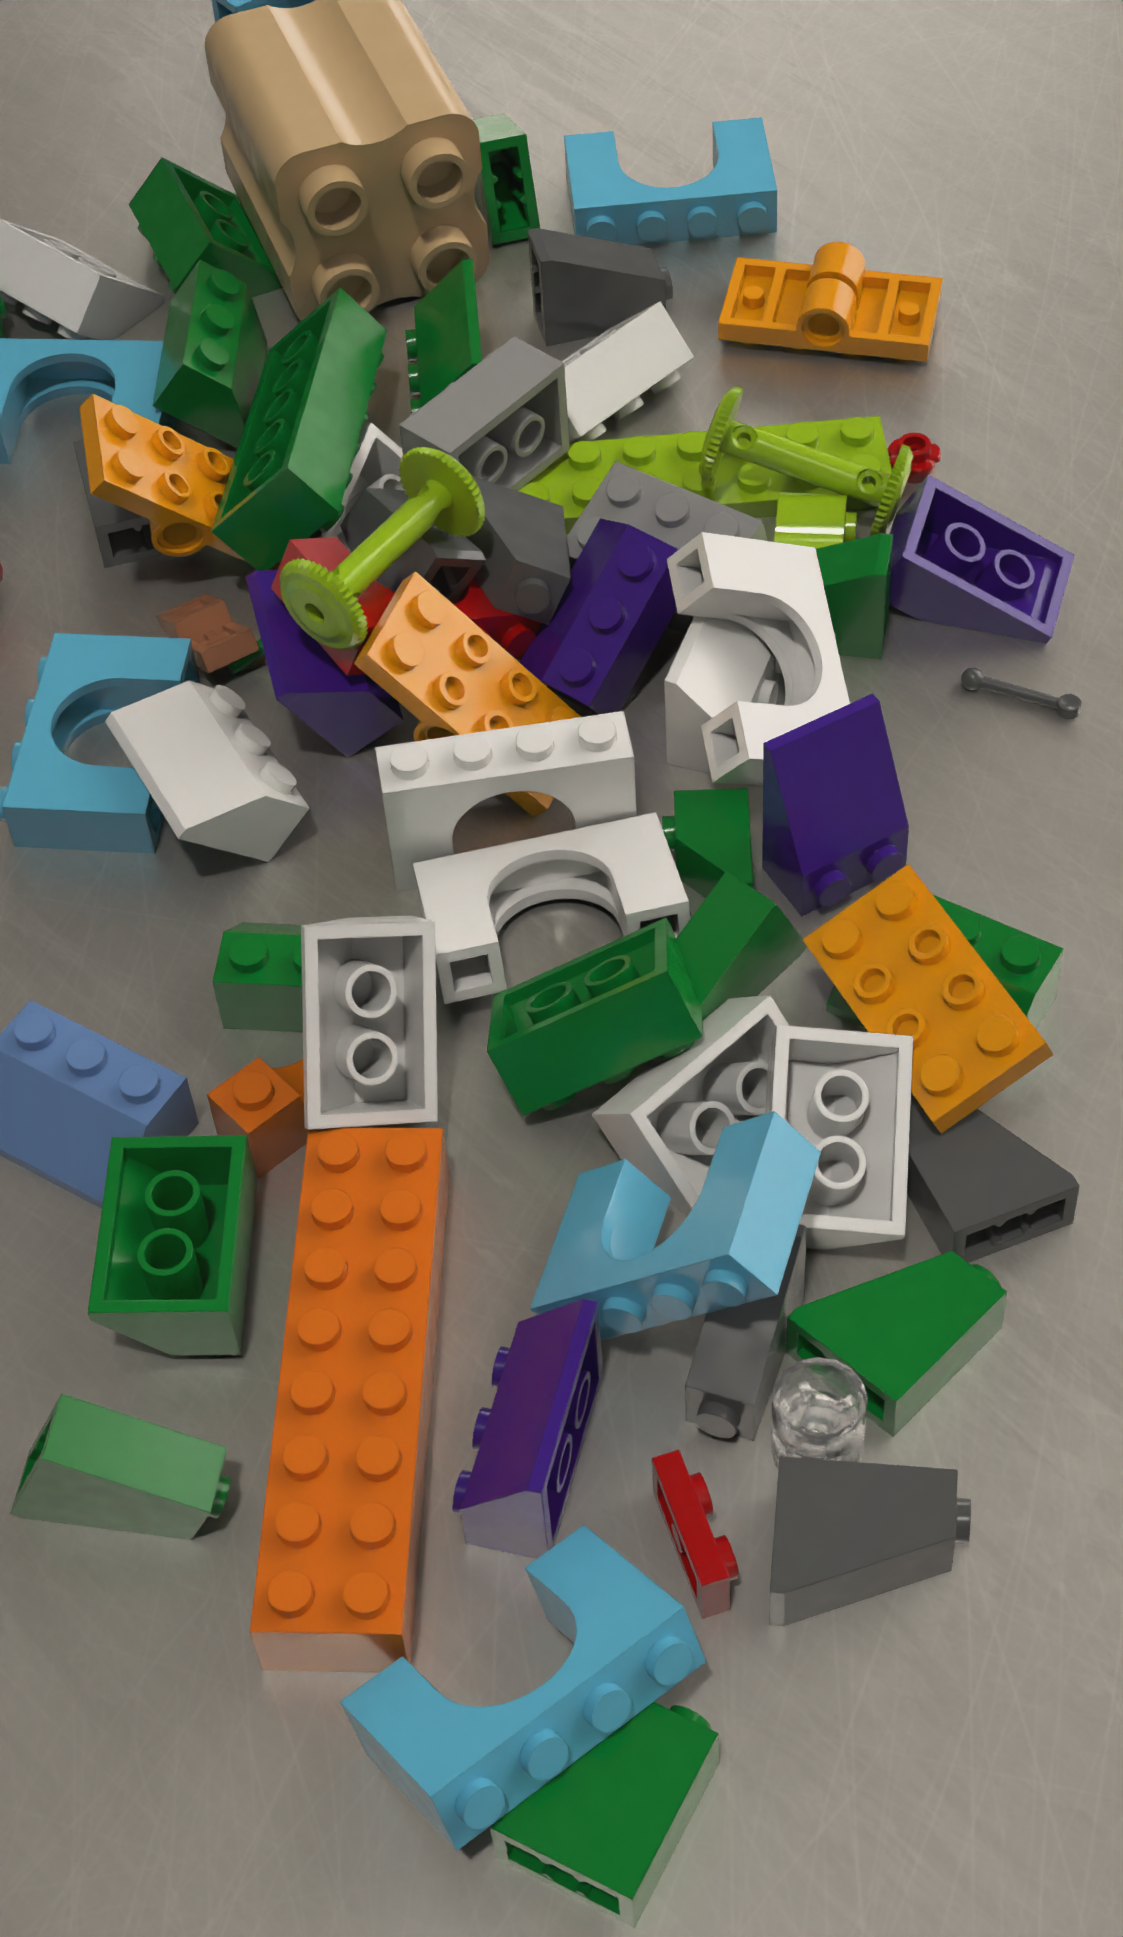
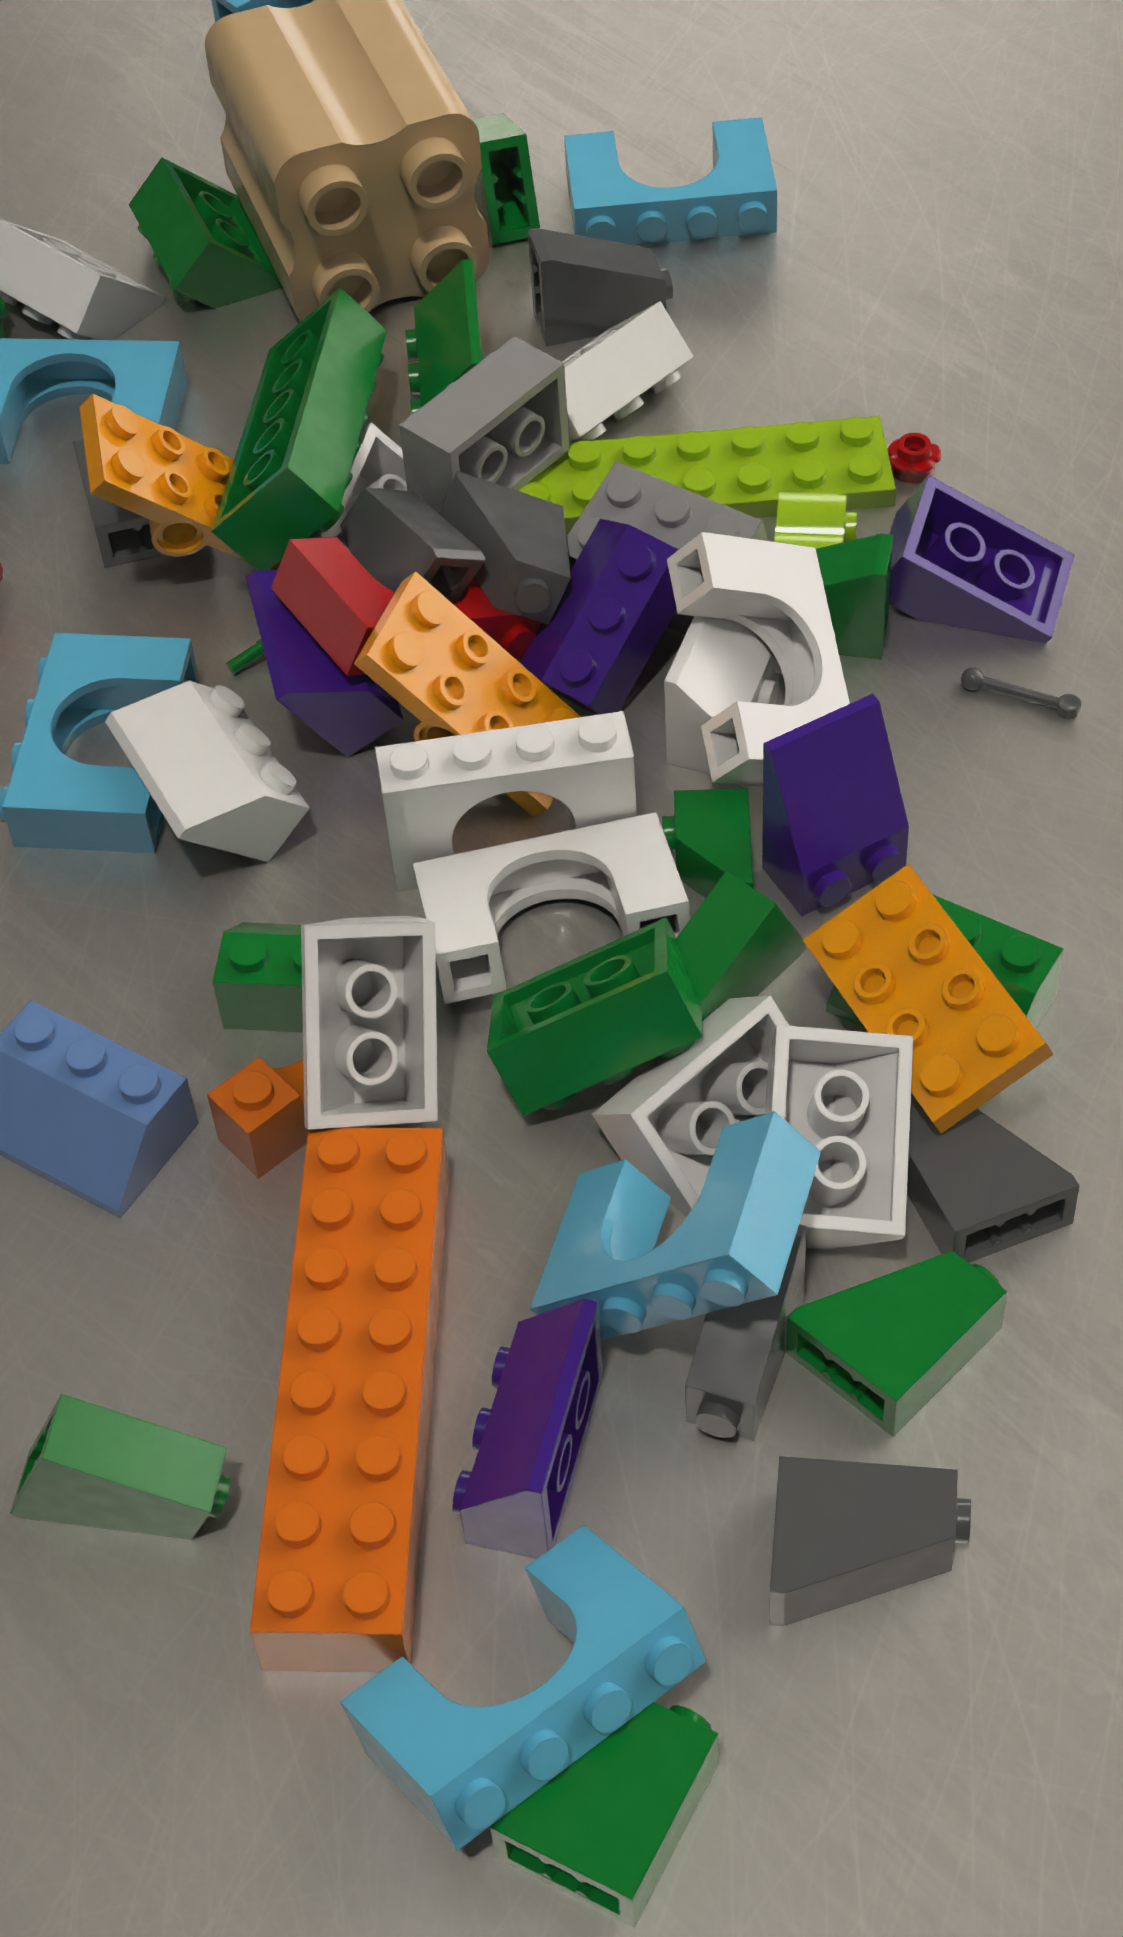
(176, 1242): green slope -> none
(211, 354): green slope -> none
(211, 630): nougat slope -> none
(438, 495): lime hose -> none
(684, 1507): red plate -> none
(803, 462): lime hose -> none
(819, 1412): clear wheel -> none
(831, 306): light orange plate -> none

